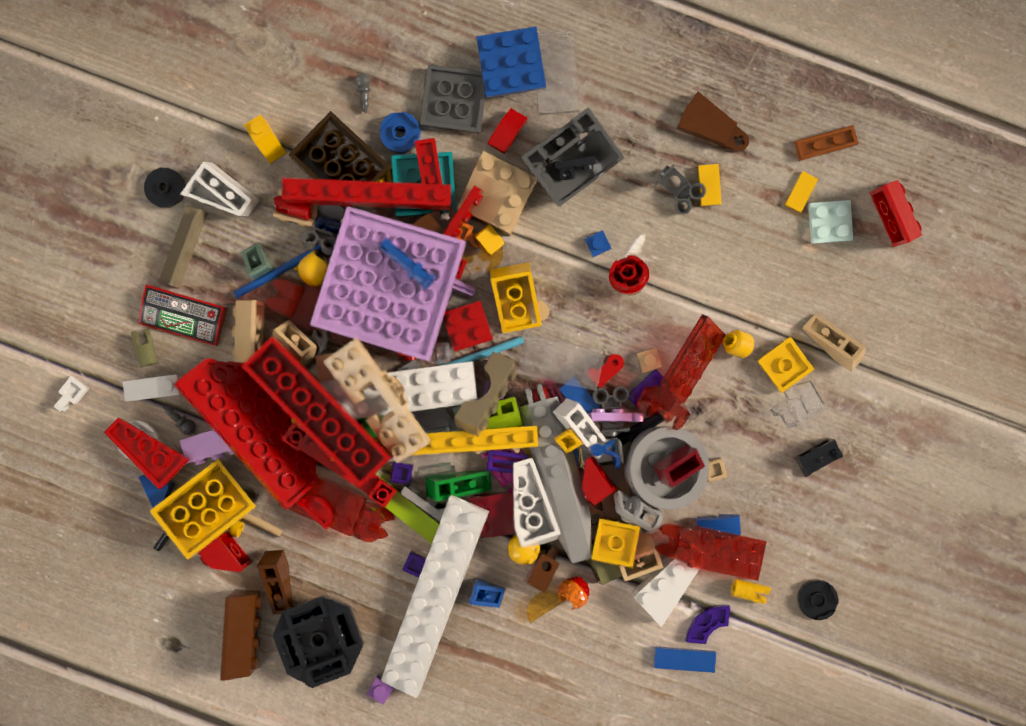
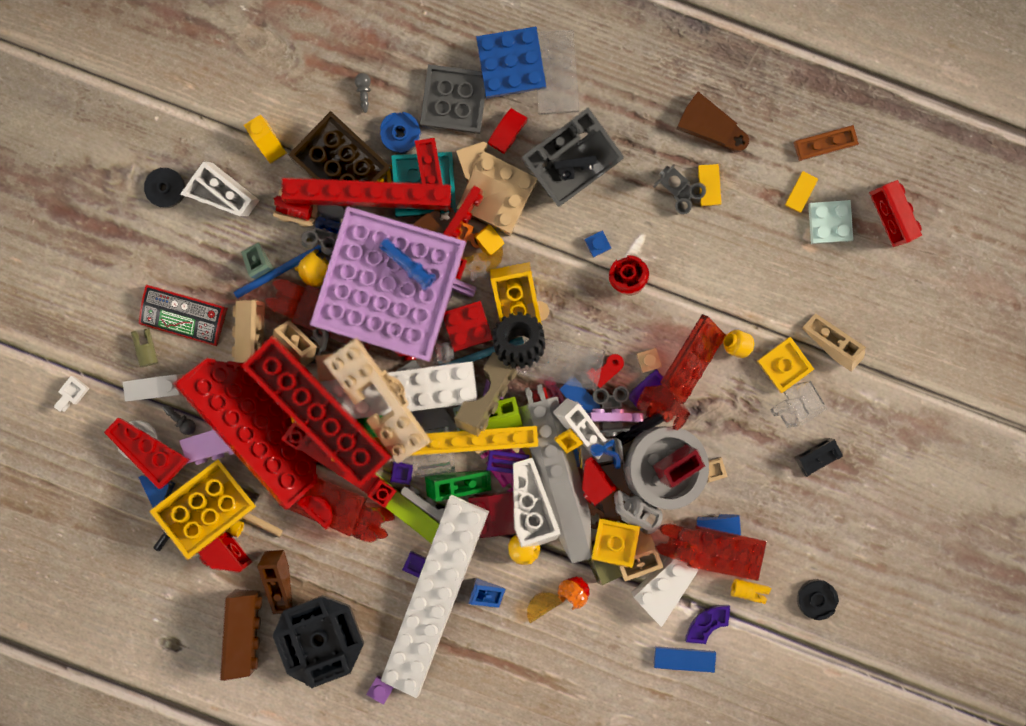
(183, 246): dark tan panel -> none
(469, 157): none -> tan slope
(519, 354): none -> black tyre
(541, 578): reddish brown torso -> none

